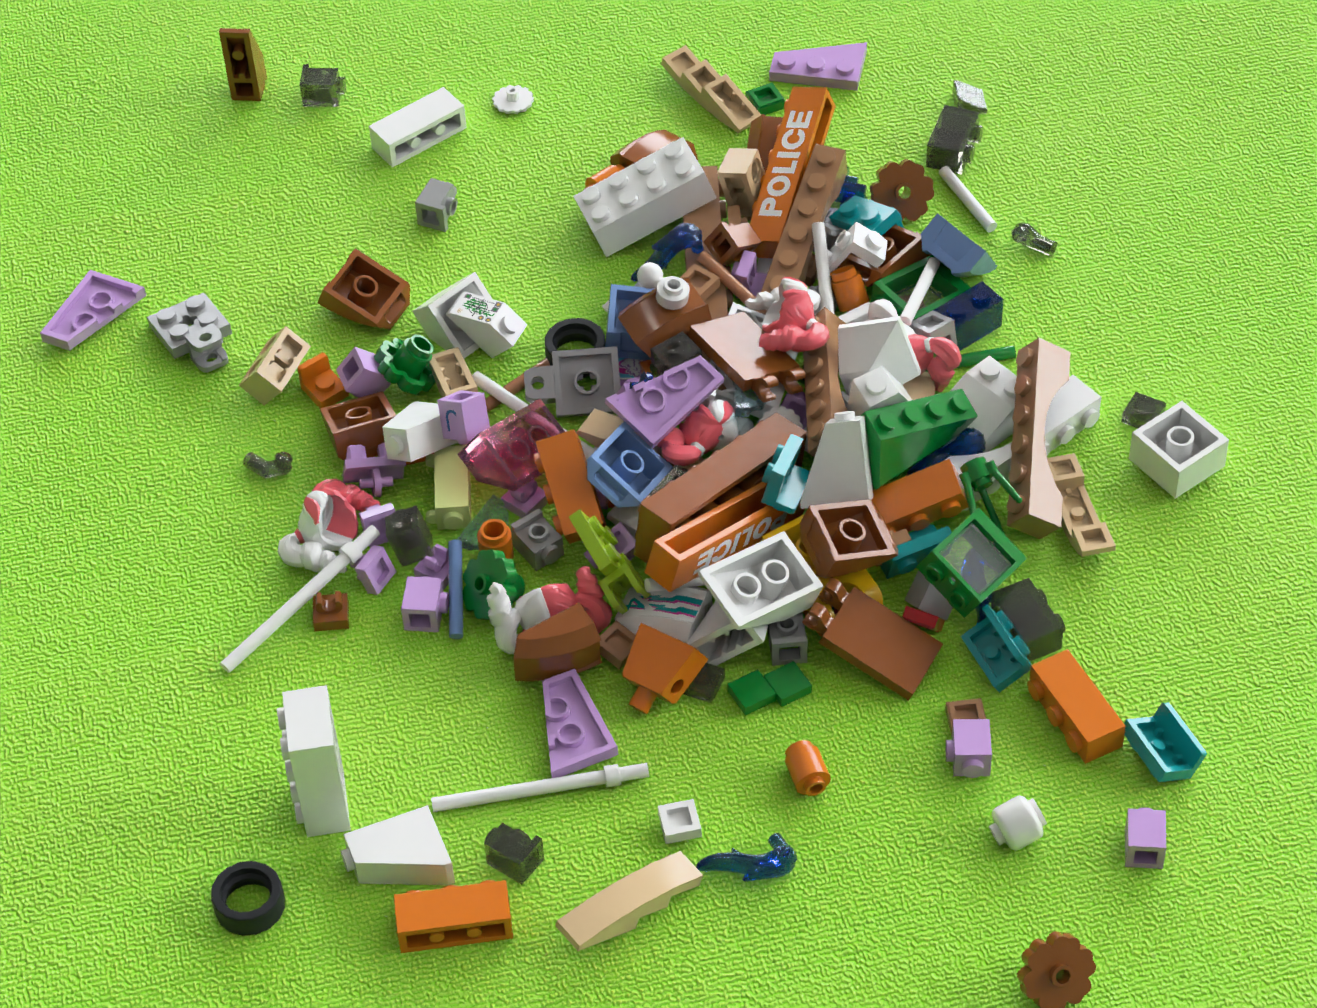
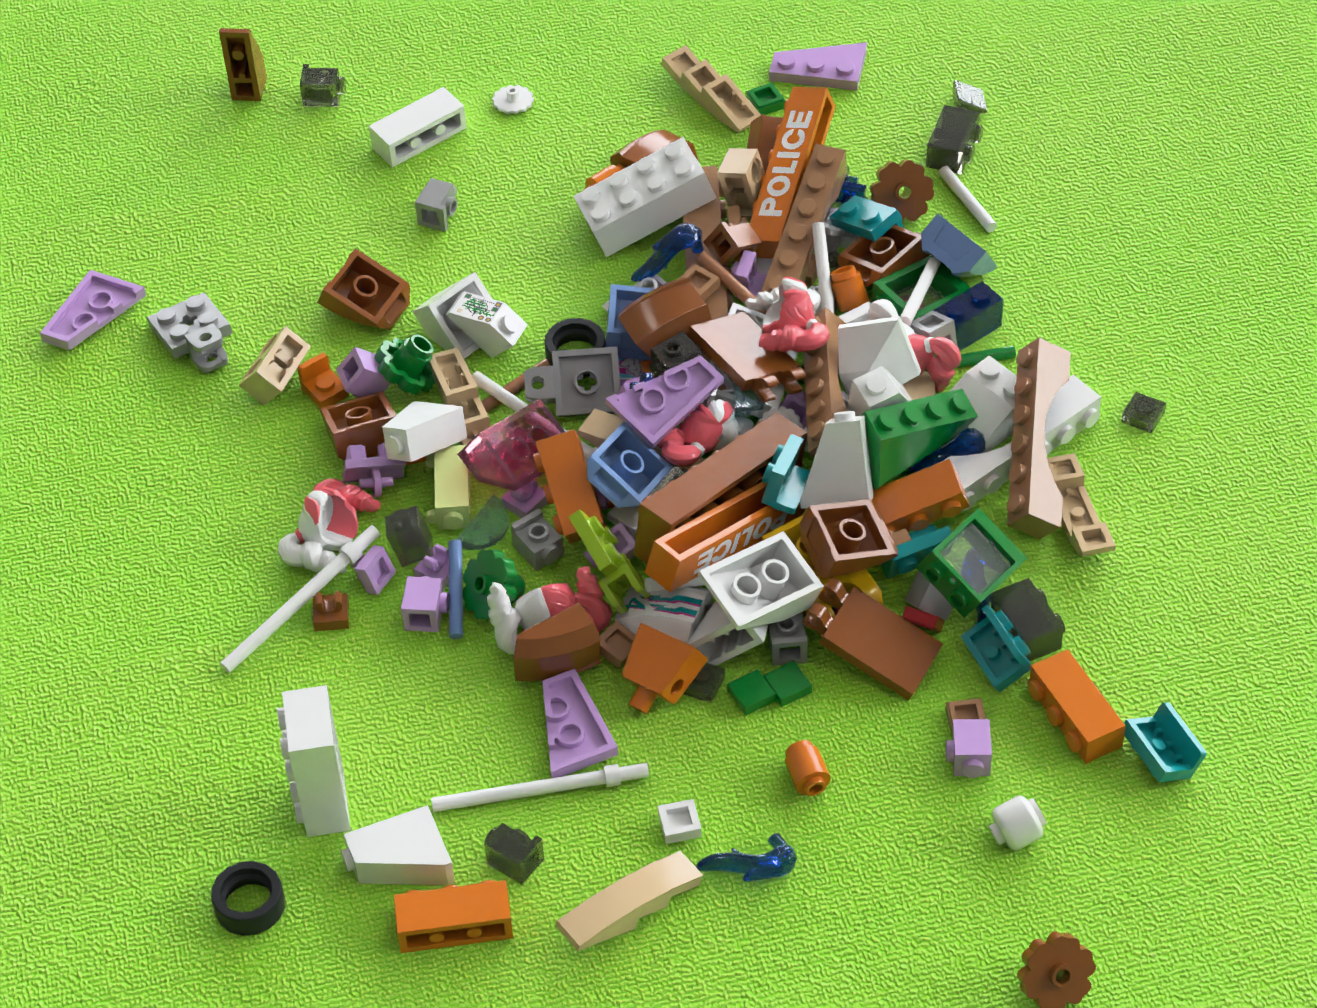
(268, 469): clear smoke arm -> none
(375, 516): lavender tile -> none
(463, 415): lavender brick -> none
(496, 535): orange brick -> none
(671, 291): white plate -> none
(862, 243): white bracket -> none
(978, 474): green plant -> none
(1028, 236): clear smoke arm -> none
(1145, 838): lavender brick -> none
(1178, 449): white brick -> none

